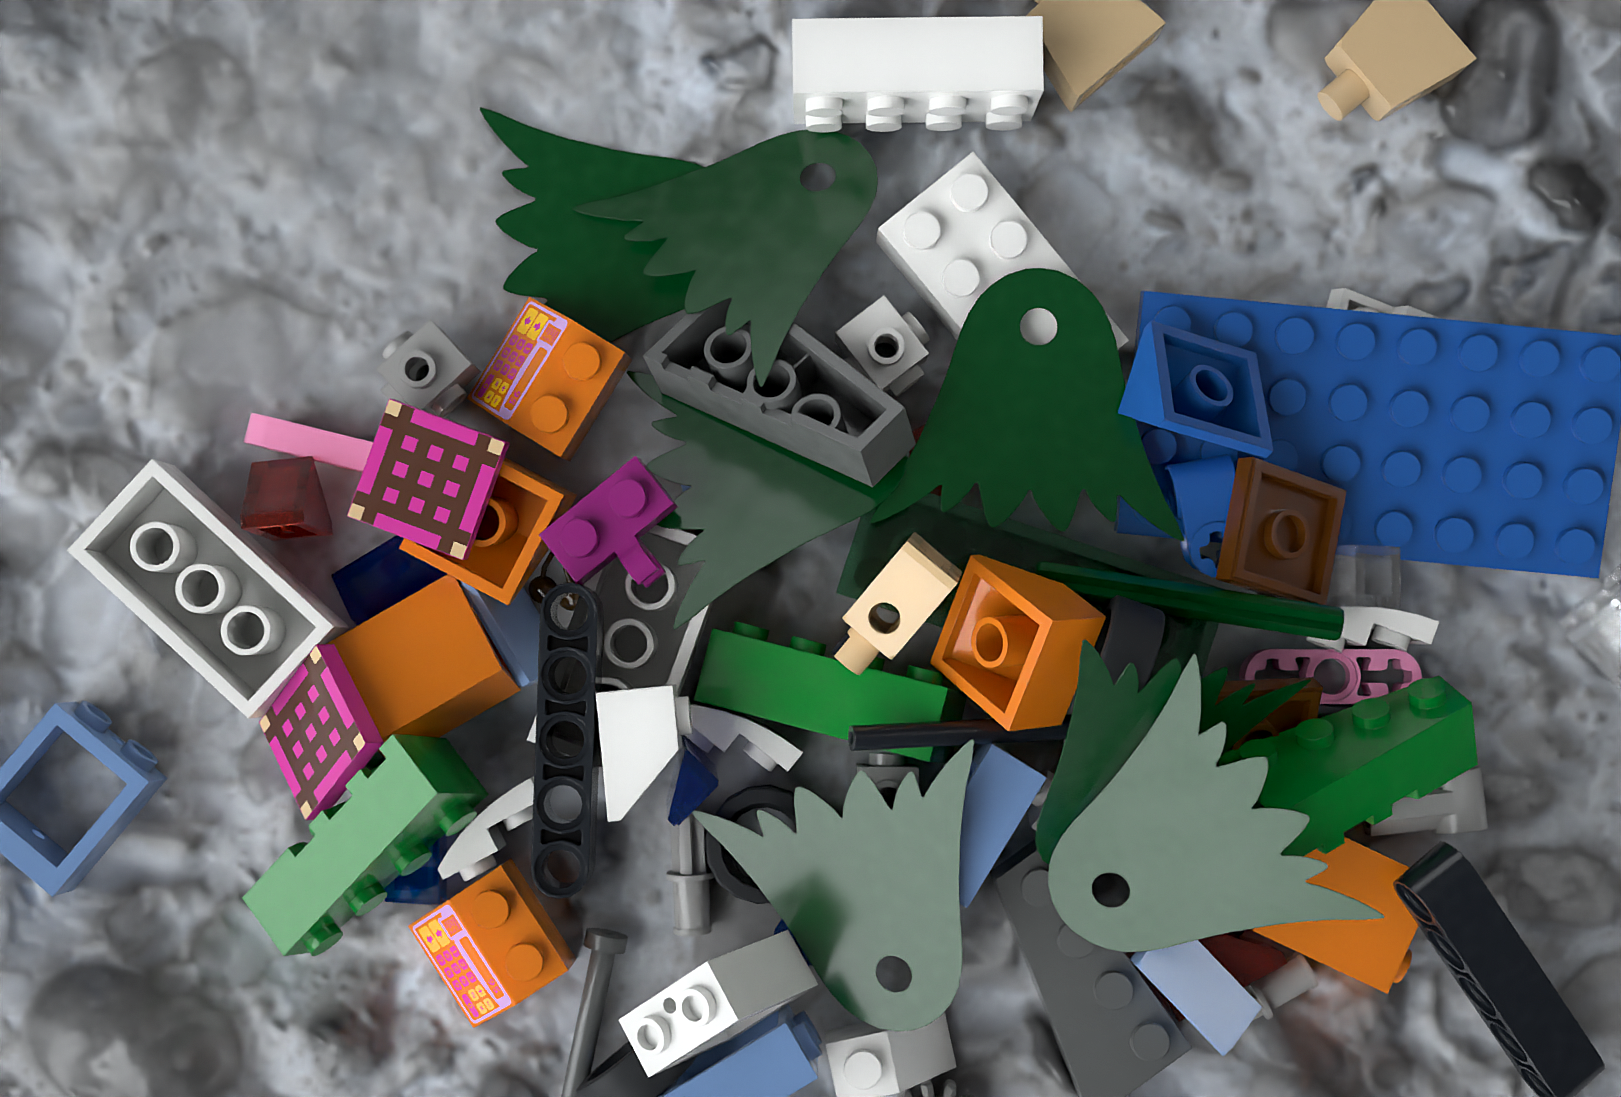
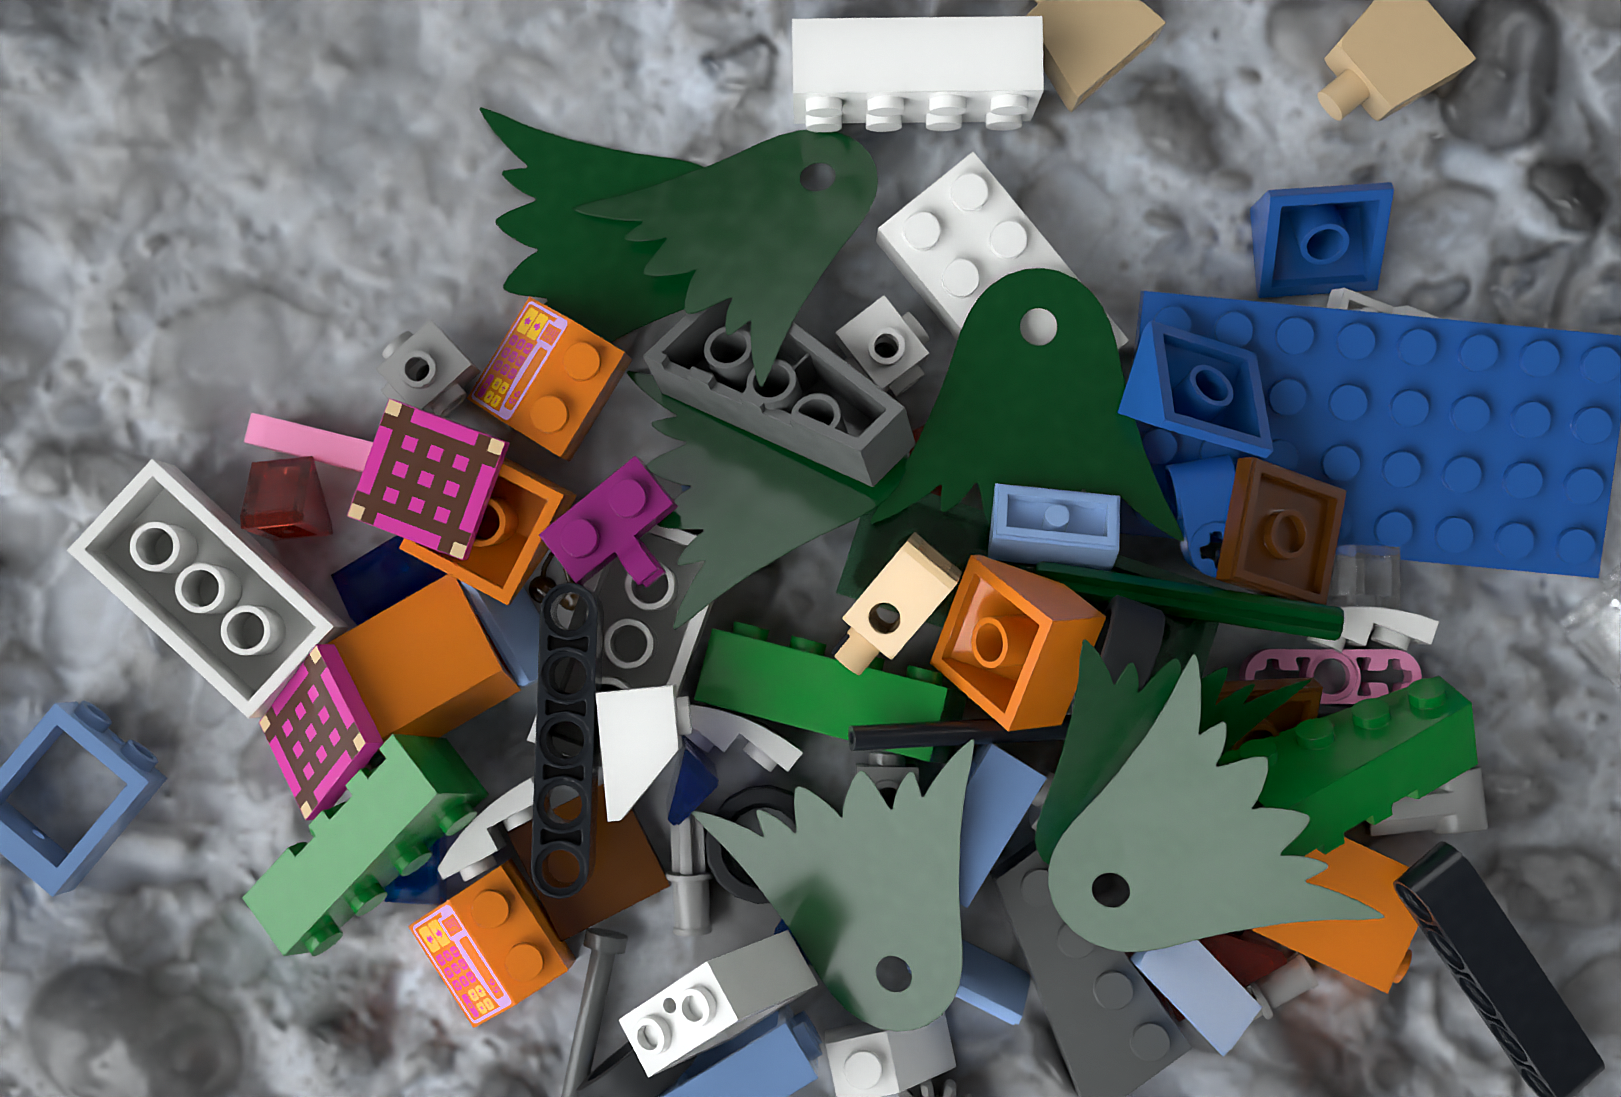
(623, 872): none -> reddish brown tile
(992, 984): none -> light blue slope
(1054, 527): none -> light blue slope
(1320, 238): none -> blue slope

